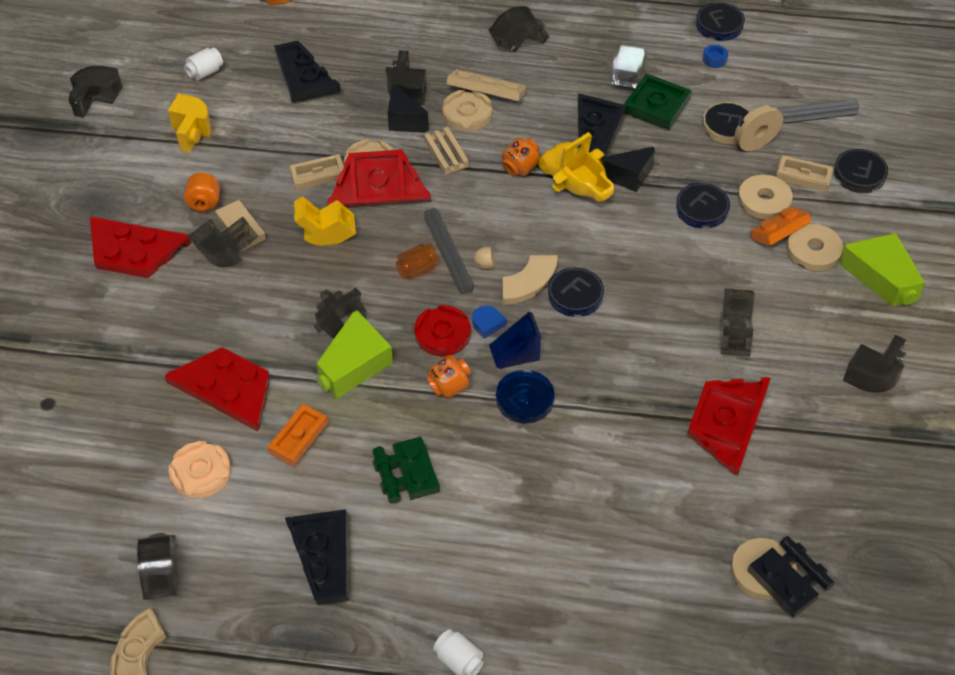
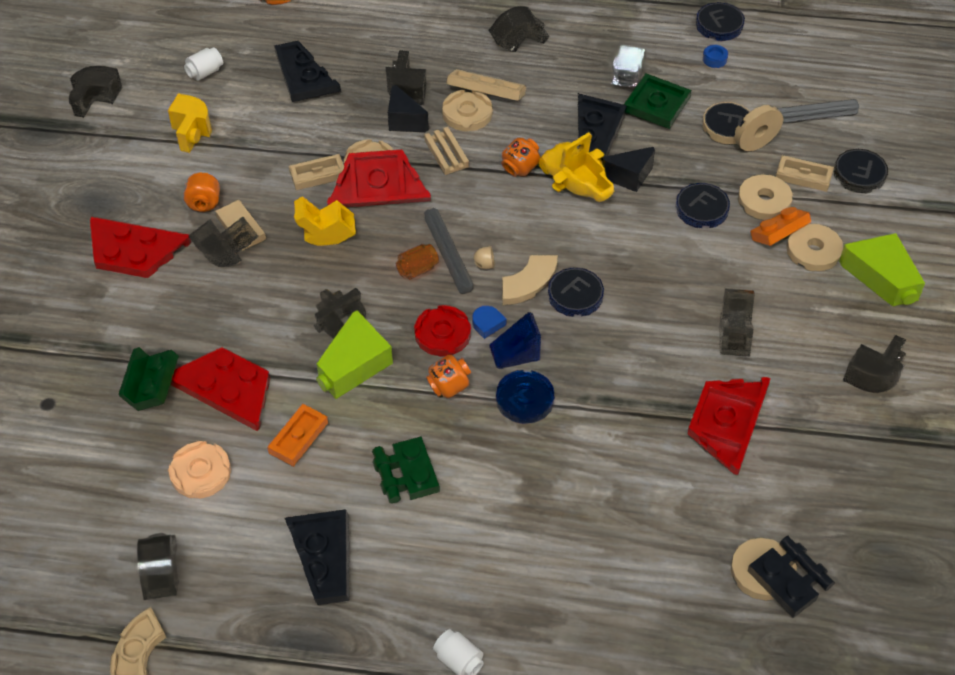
(148, 378): none -> dark green bracket

